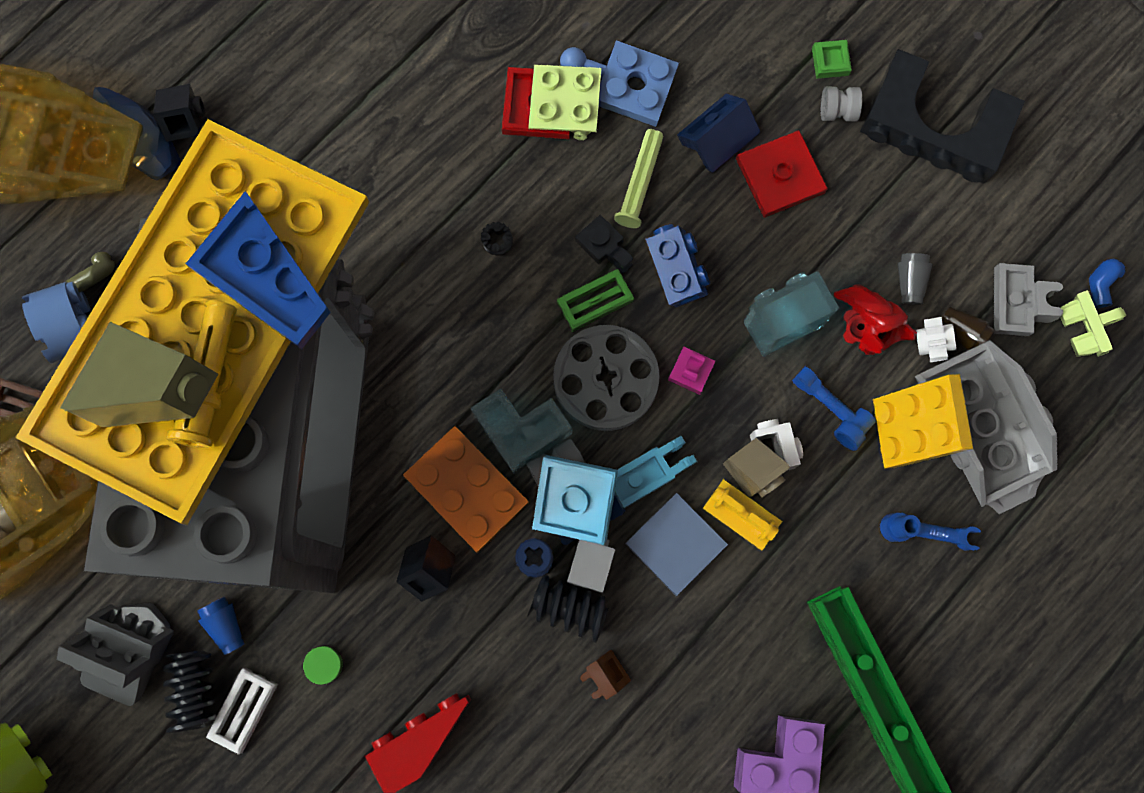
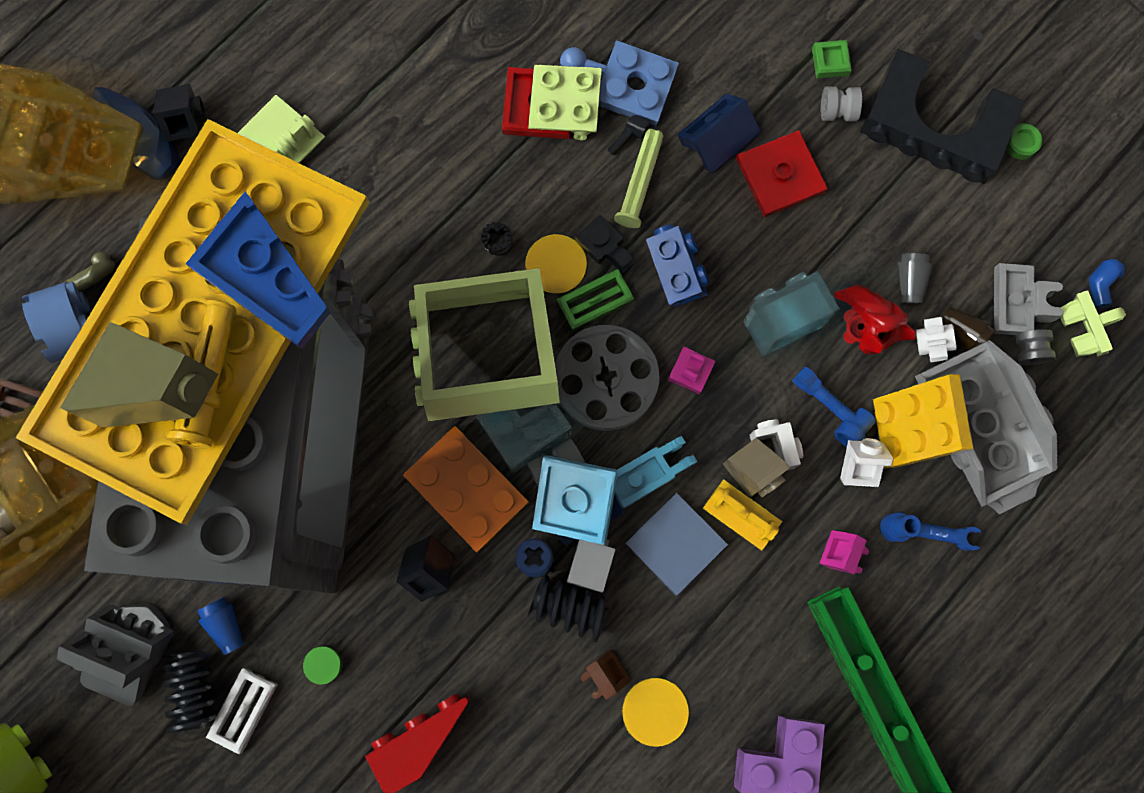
(283, 130): none -> yellowish green hinge
(488, 396): none -> yellowish green window
(560, 262): none -> yellow sticker
(637, 126): none -> black hand
(655, 712): none -> yellow sticker
(844, 552): none -> dark pink tile
(865, 462): none -> white bracket
(1024, 141): none -> bright green tile
(1035, 347): none -> flat silver wheel

